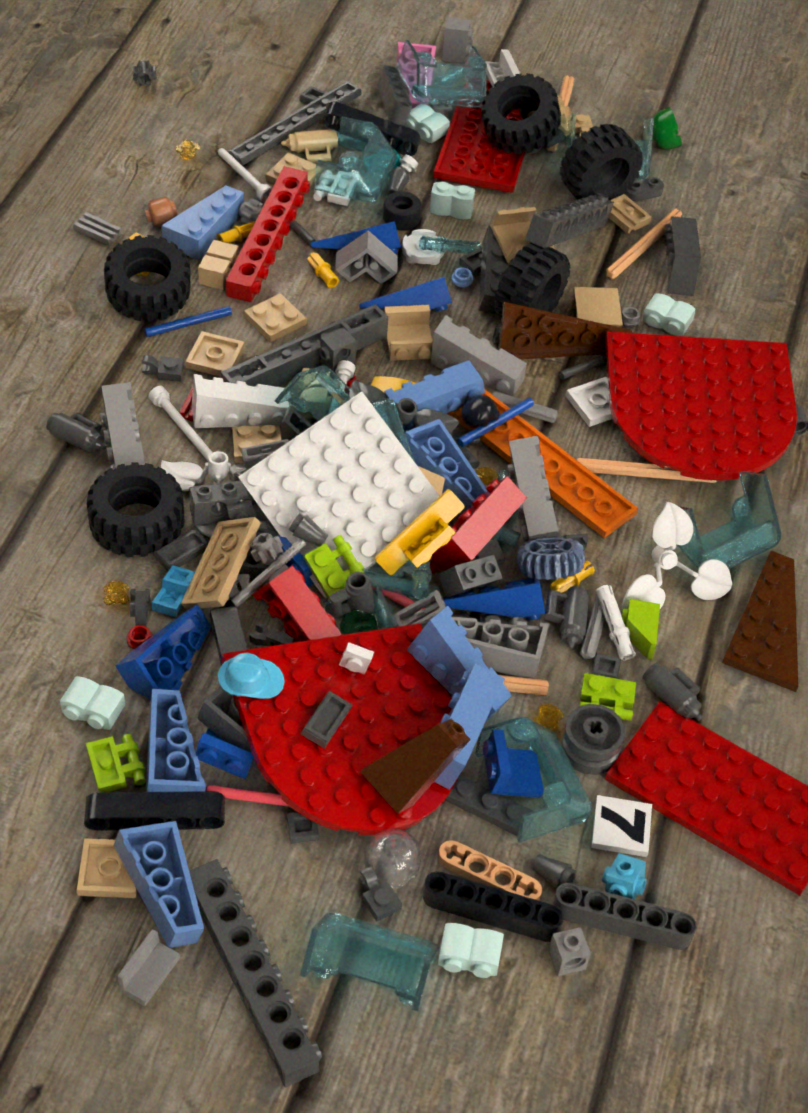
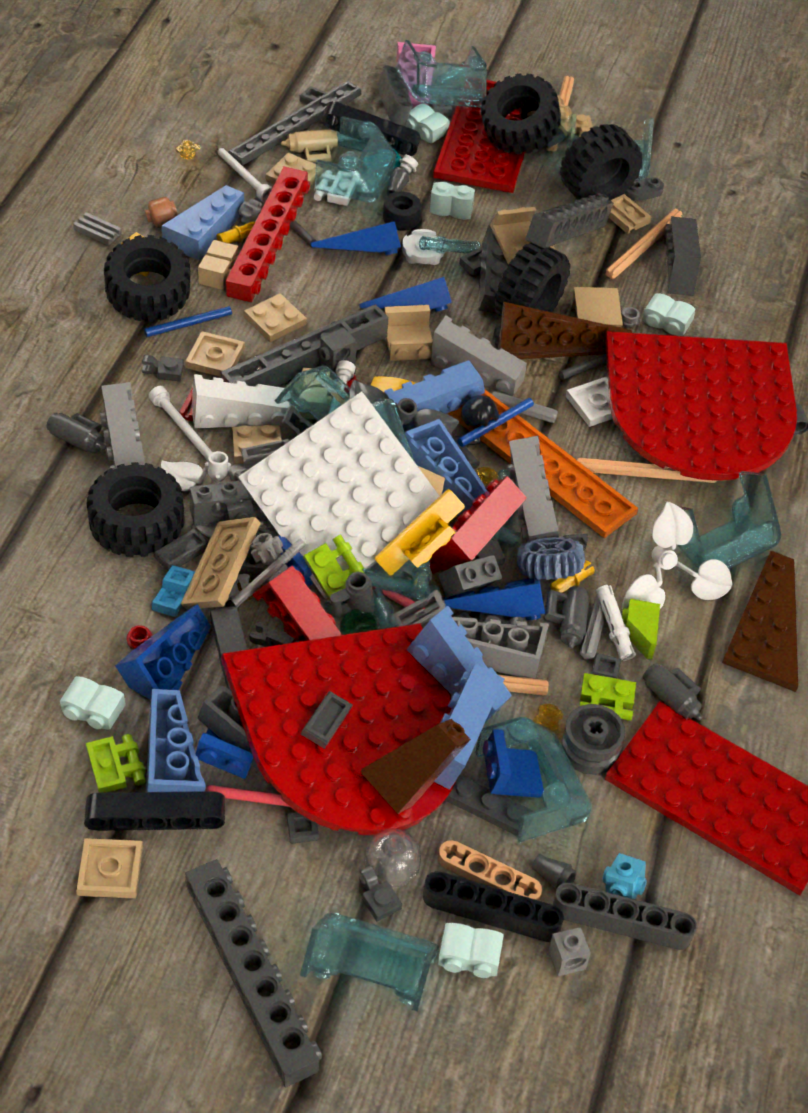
(119, 588): clear yellow plate -> none
(139, 606): dark grey plate -> none
(144, 73): dark grey gear -> none
(147, 969): light grey panel -> none
(162, 877): medium blue wedge -> none
(251, 677): medium azure piece -> none
(307, 530): dark grey cone -> none
(323, 270): yellow axle -> none
(356, 658): white plate -> none
(368, 256): light grey brick -> none
(457, 40): light grey brick -> none
(462, 277): light blue plate -> none
(505, 67): white fence -> none
(621, 826): white tile -> none
(666, 130): green cylinder -> none

